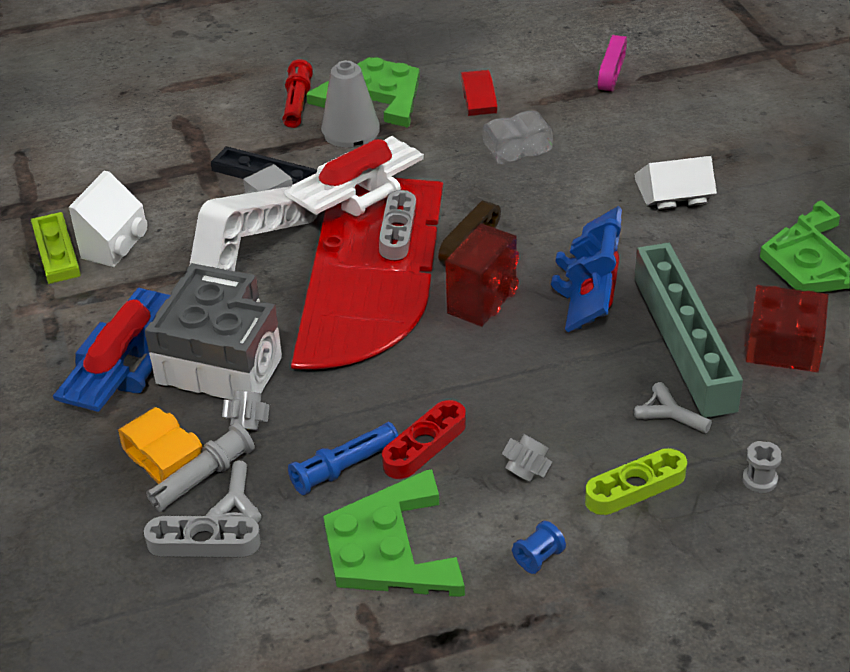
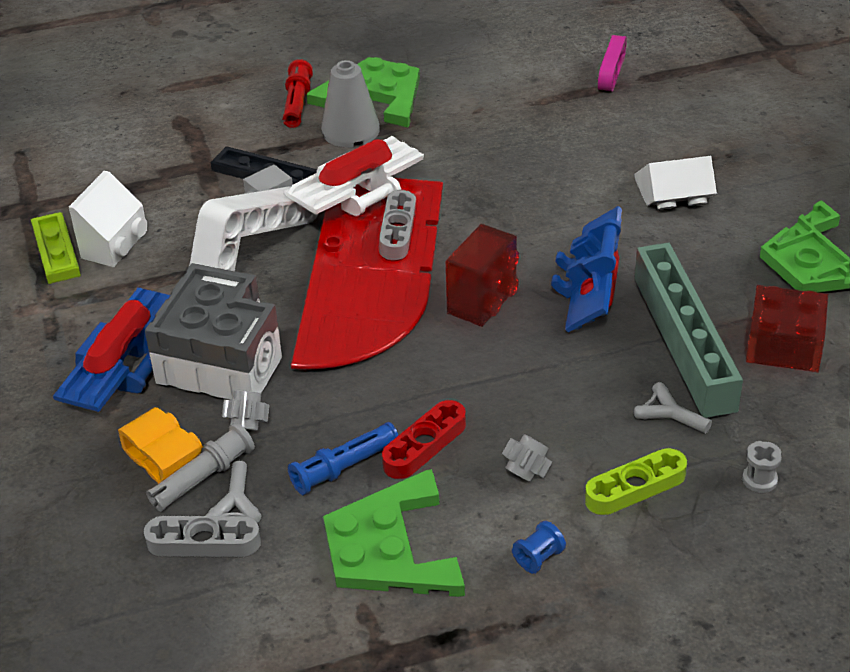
(479, 92): red slope -> none
(484, 213): dark brown beam -> none
(517, 137): clear brick -> none

